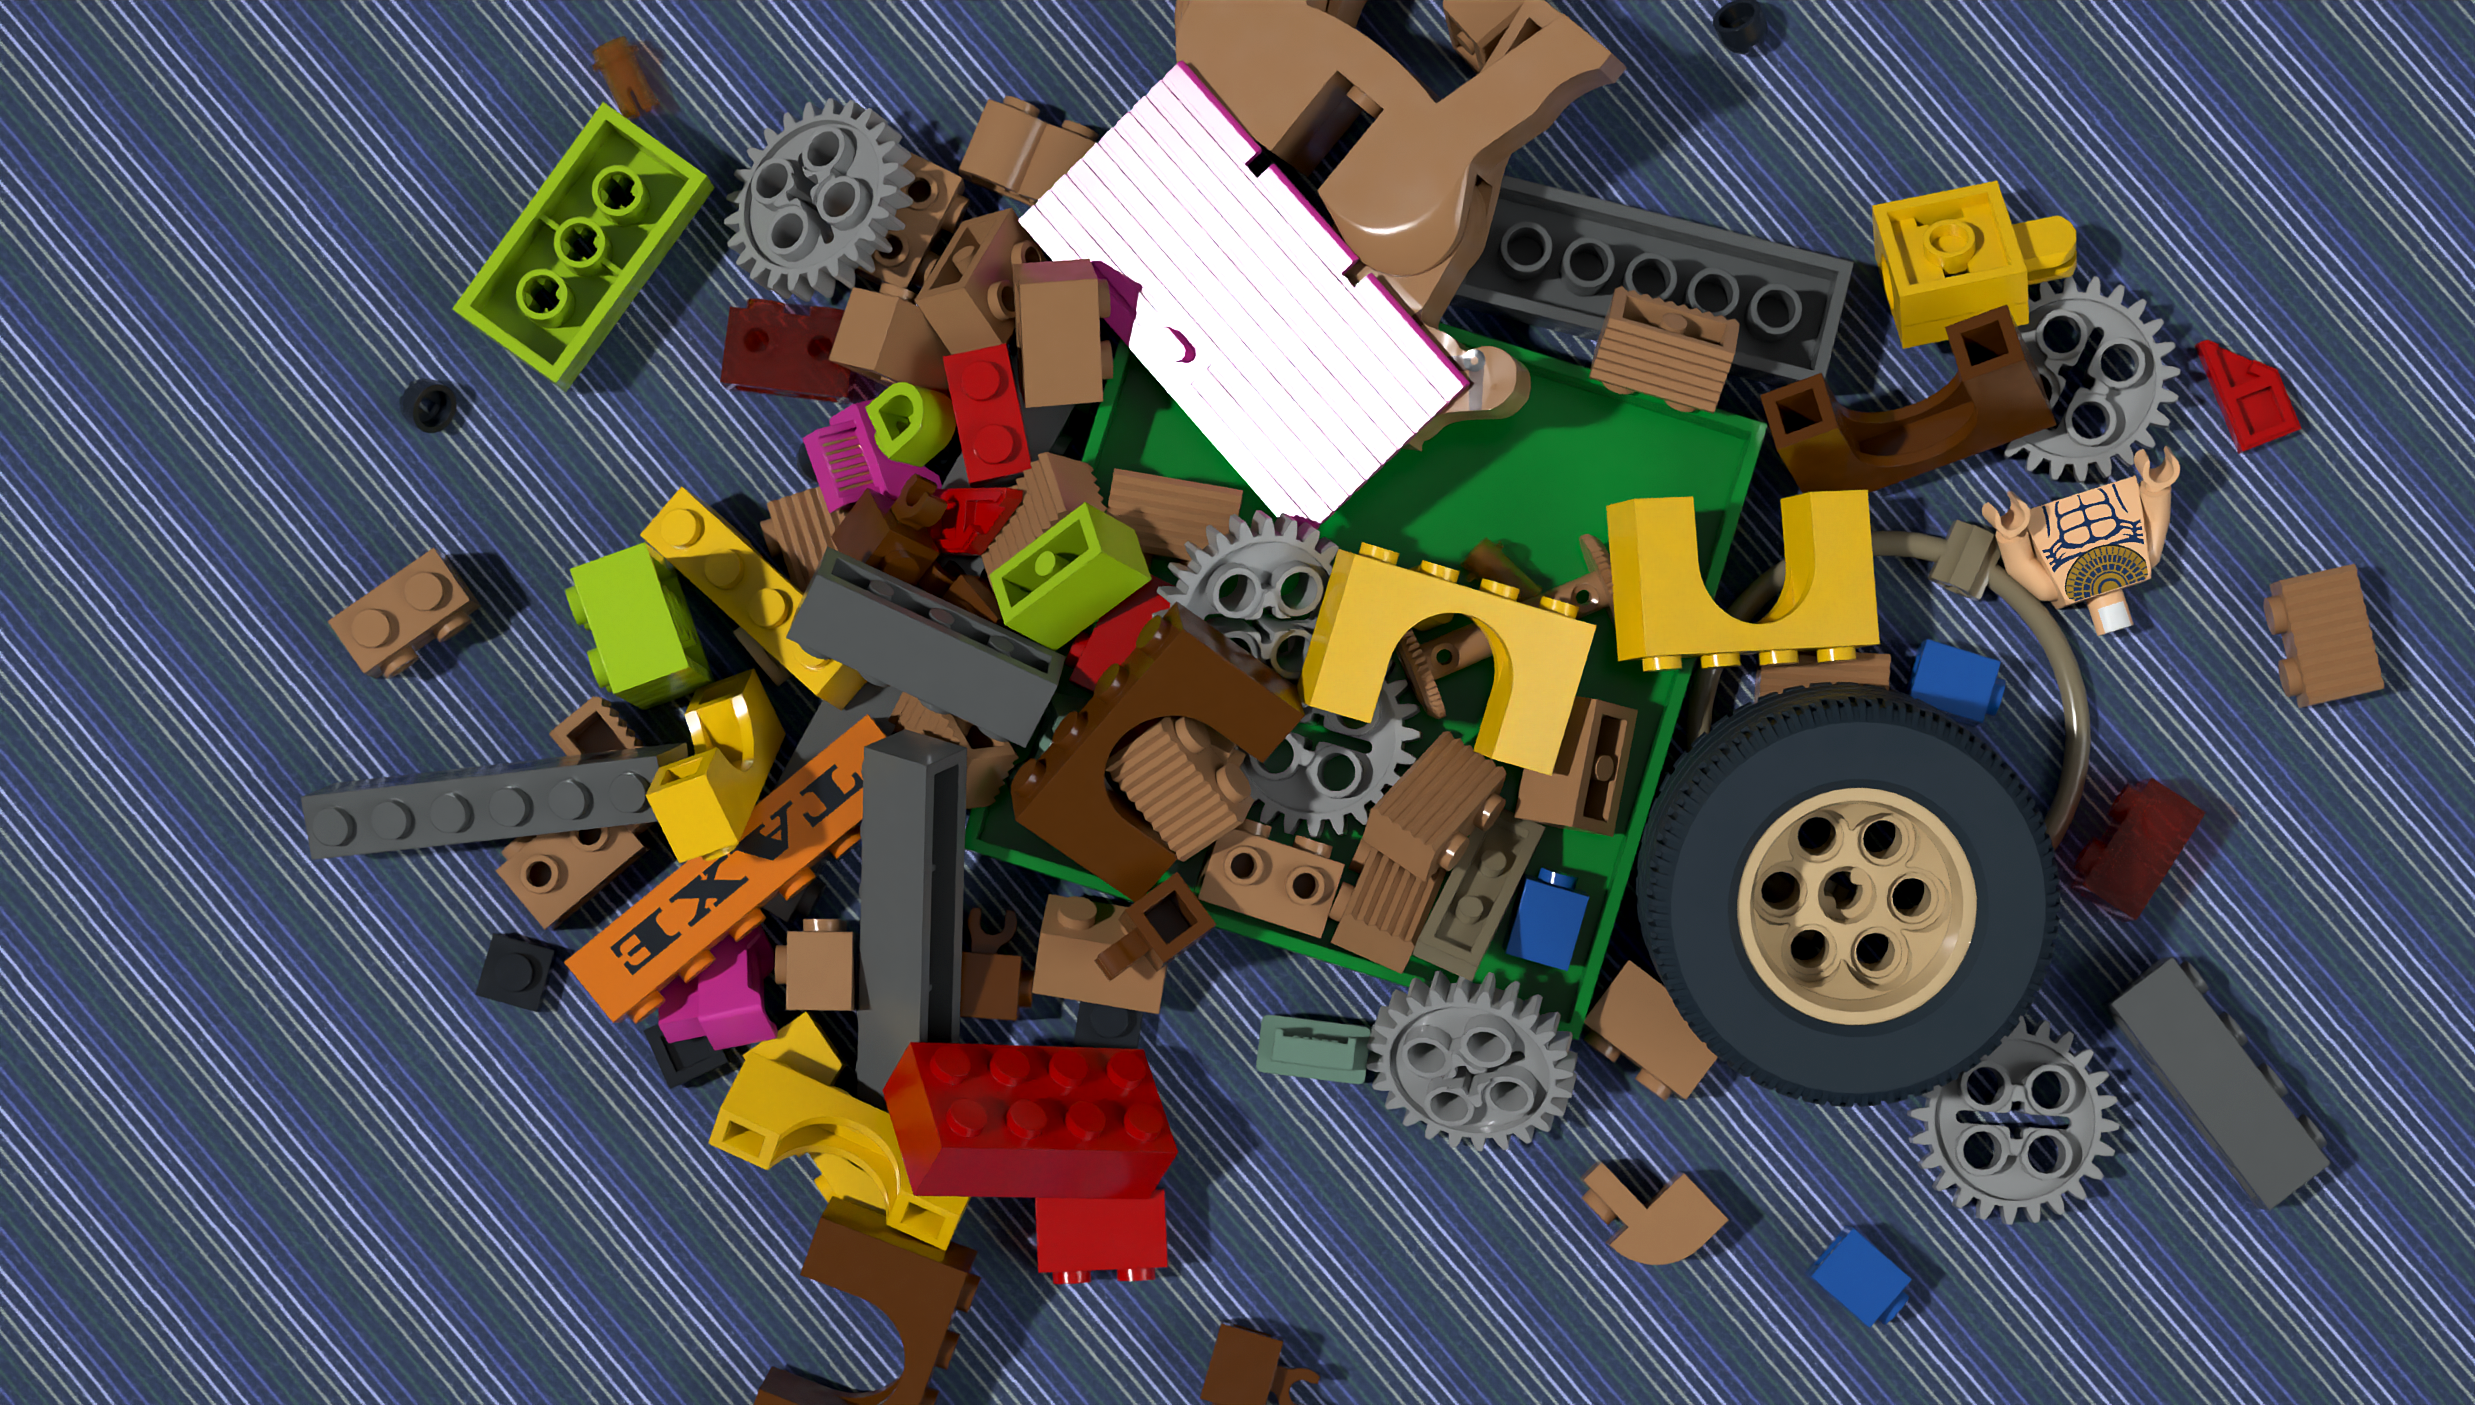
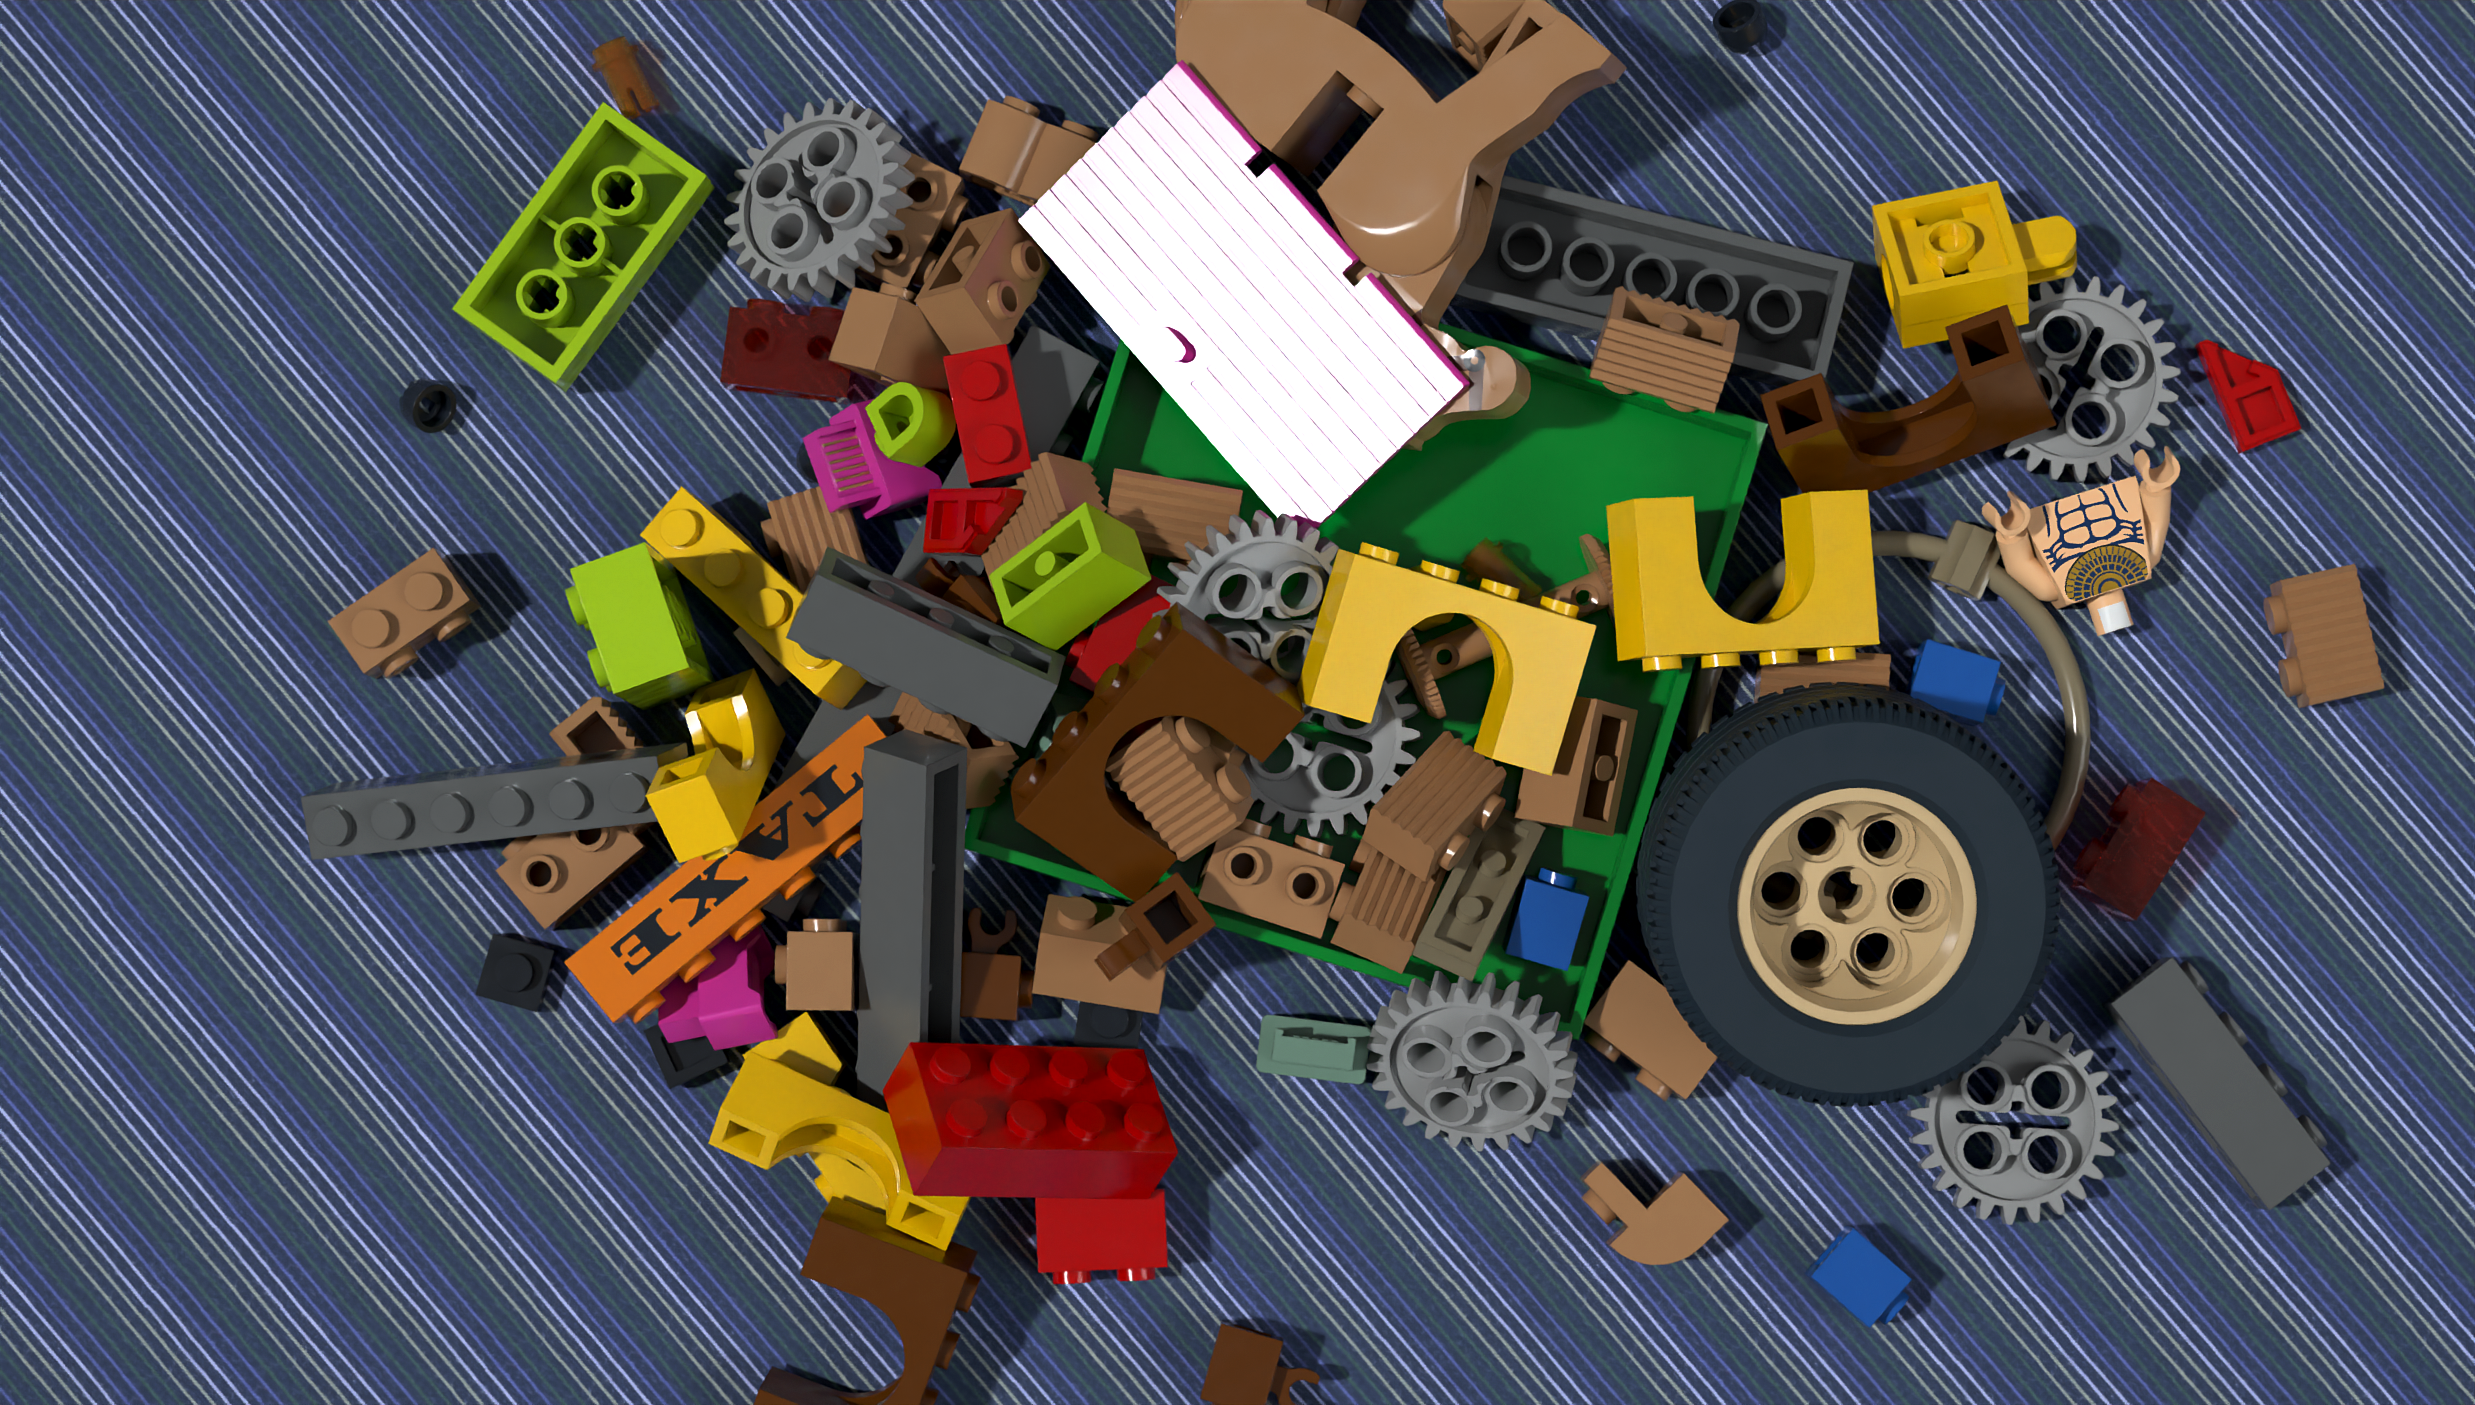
(893, 532): reddish brown brick -> none
(1060, 332): medium nougat brick -> none

